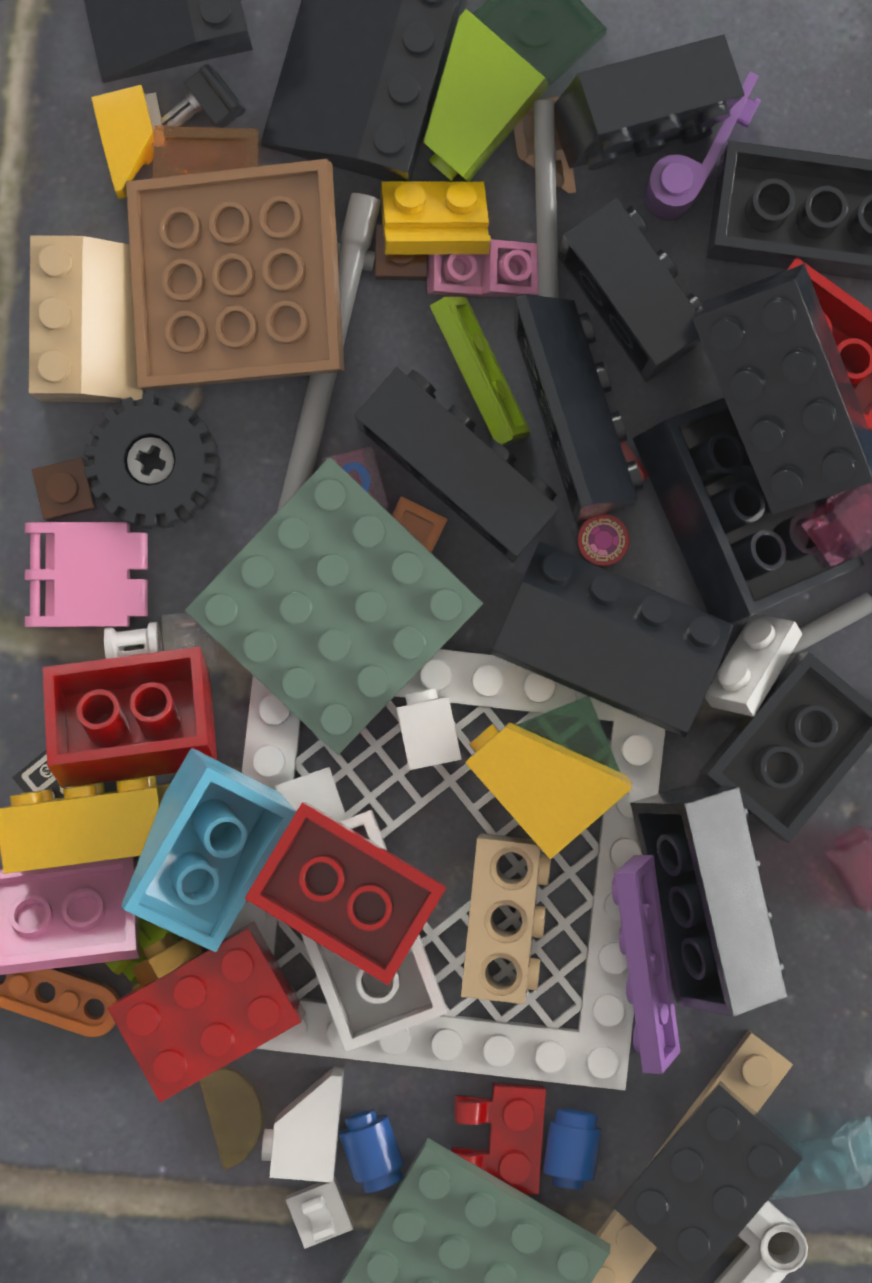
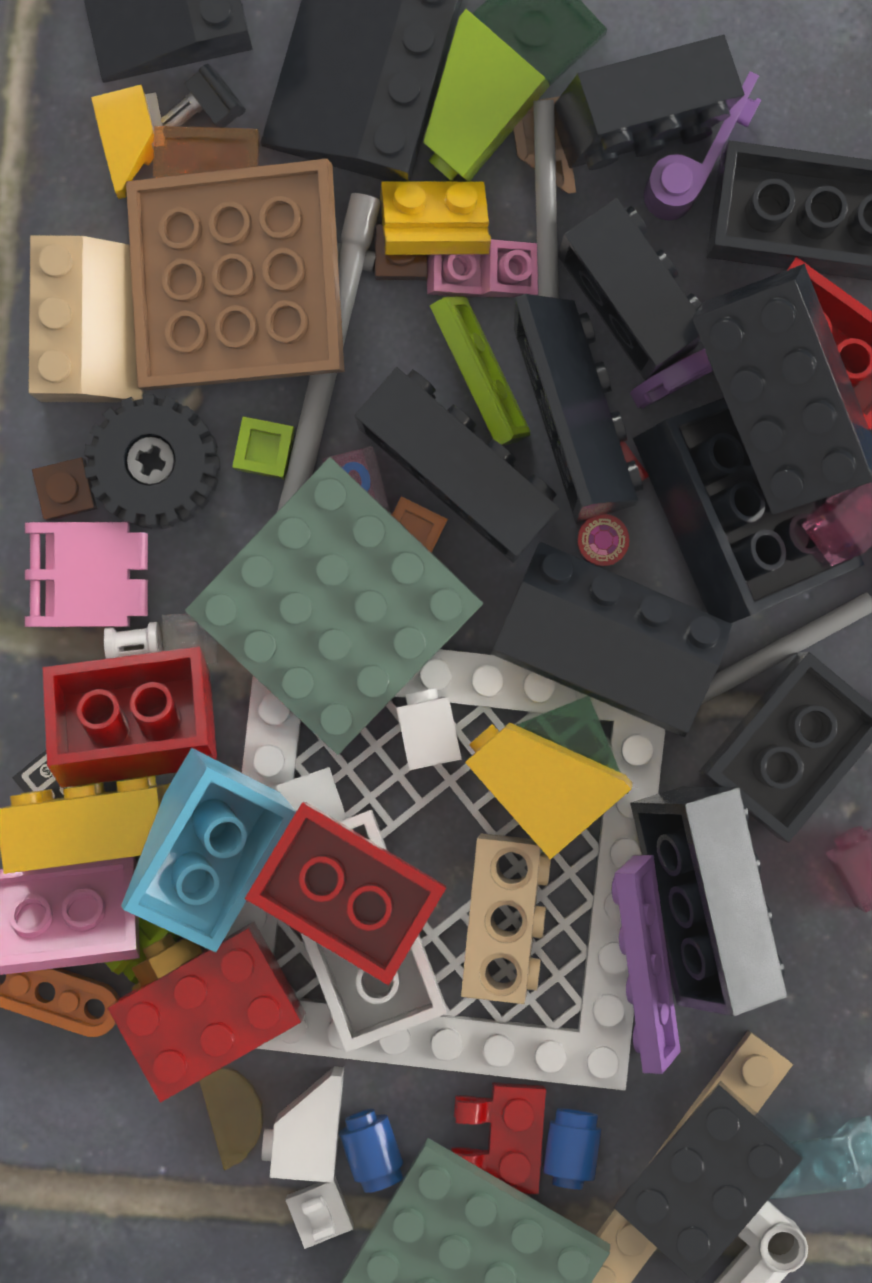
(263, 448): none -> lime plate
(672, 379): none -> medium lavender tile
(753, 664): white plate -> none

